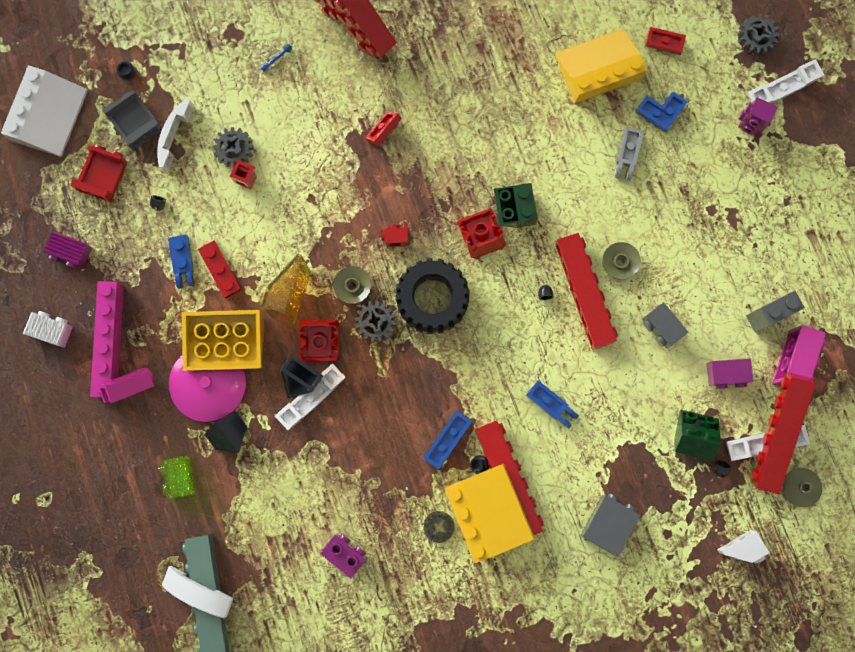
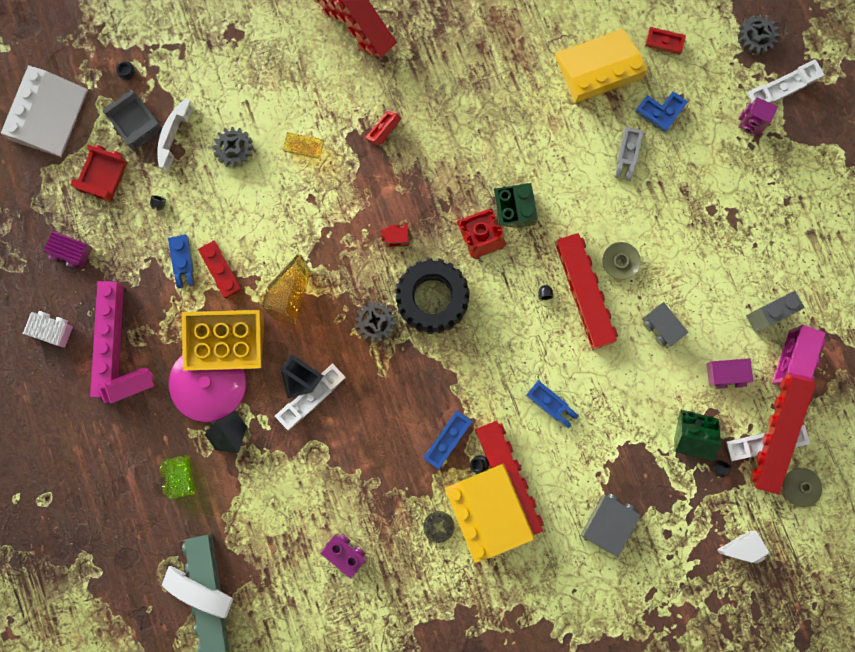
(243, 174): red brick -> none
(287, 48): blue hinge -> none
(303, 145): none -> clear yellow plate
(319, 340): red slope -> none
(348, 276): olive dish -> none

